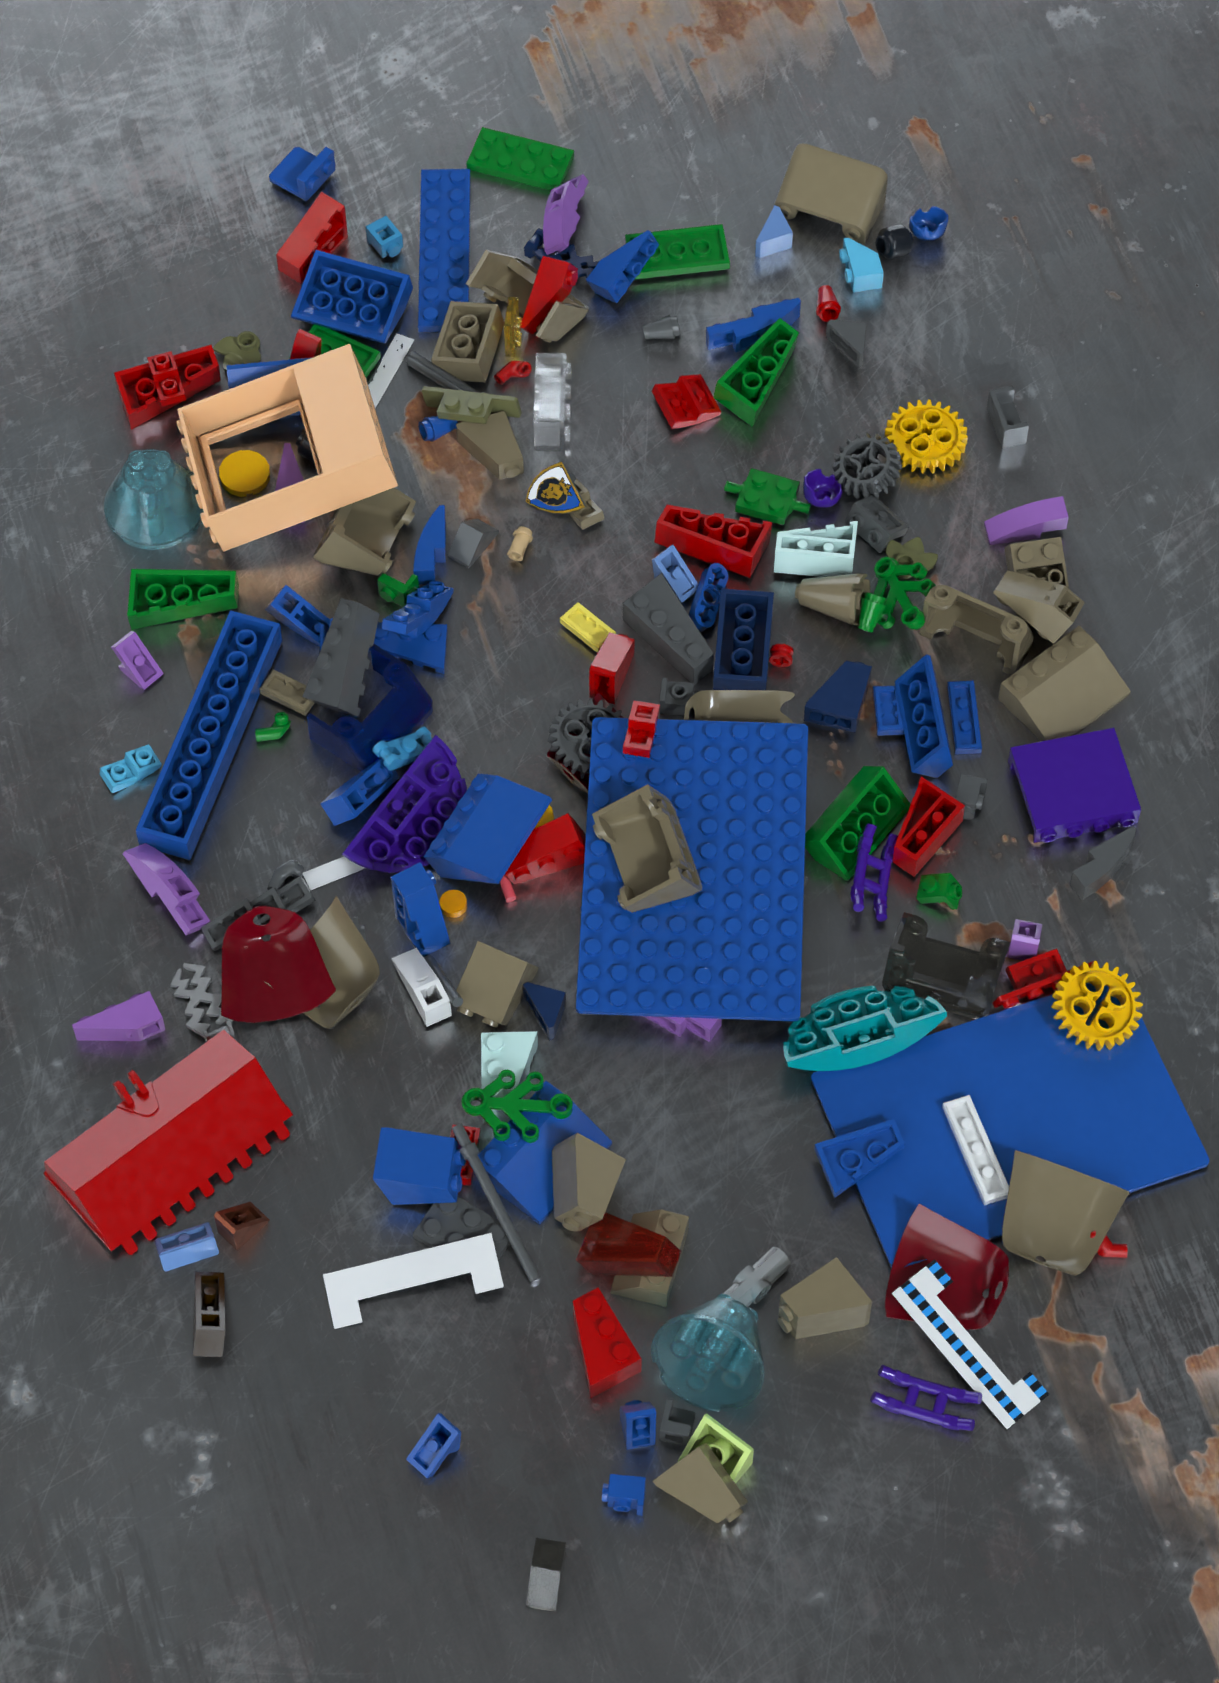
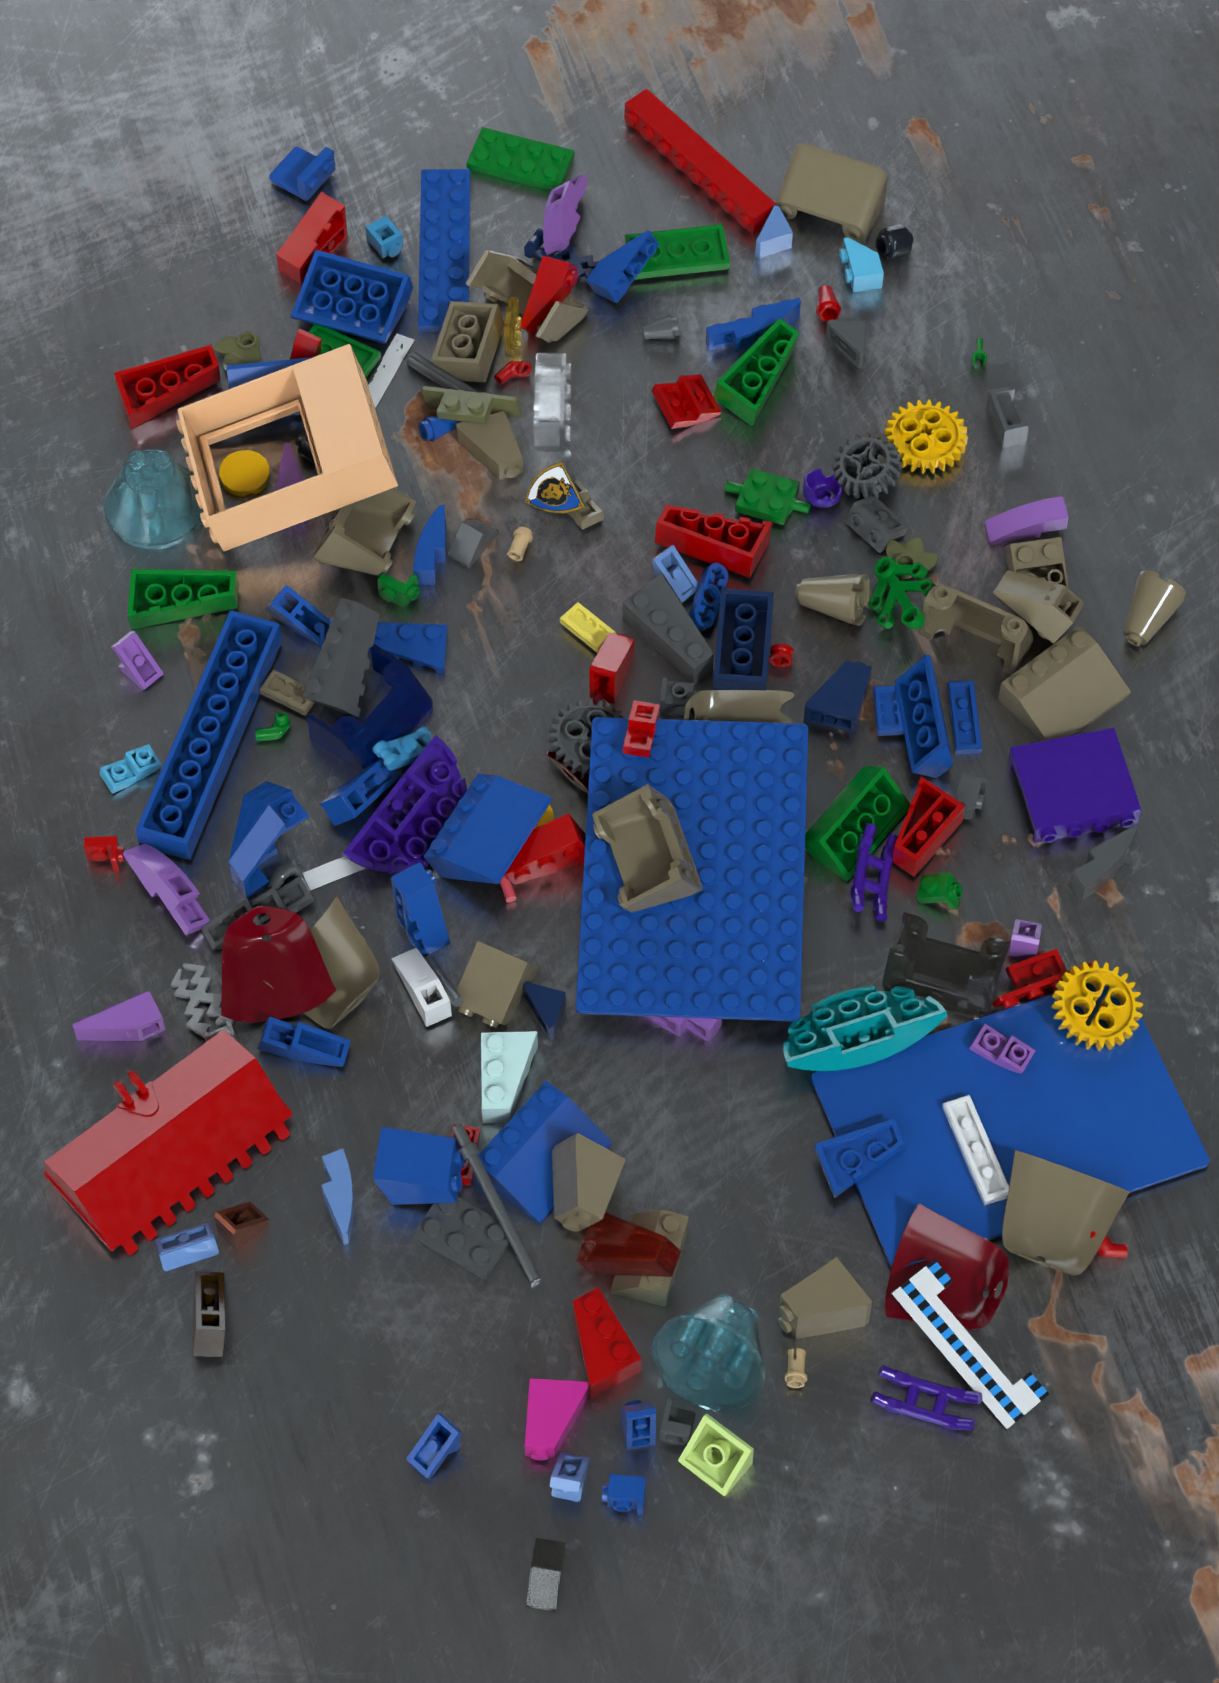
(104, 848): none -> red bracket
(166, 378): red slope -> none
(263, 817): none -> blue panel
(303, 1043): none -> blue slope
(339, 1193): none -> medium blue slope
(410, 1270): white sticker -> none
(420, 610): blue slope -> none
(453, 903): light orange tile -> none
(512, 1104): green plant -> none
(551, 1414): none -> dark pink slope
(569, 1476): none -> medium blue slope
(698, 160): none -> red brick
(703, 1485): dark tan slope -> none
(756, 1280): light grey piece -> none
(795, 1373): none -> tan pin
(817, 551): light aqua wedge -> none
(871, 611): green cone -> none
(929, 224): blue hair -> none
(979, 354): none -> green hand
(1002, 1051): none -> medium lavender slope
(1151, 606): none -> dark tan cone

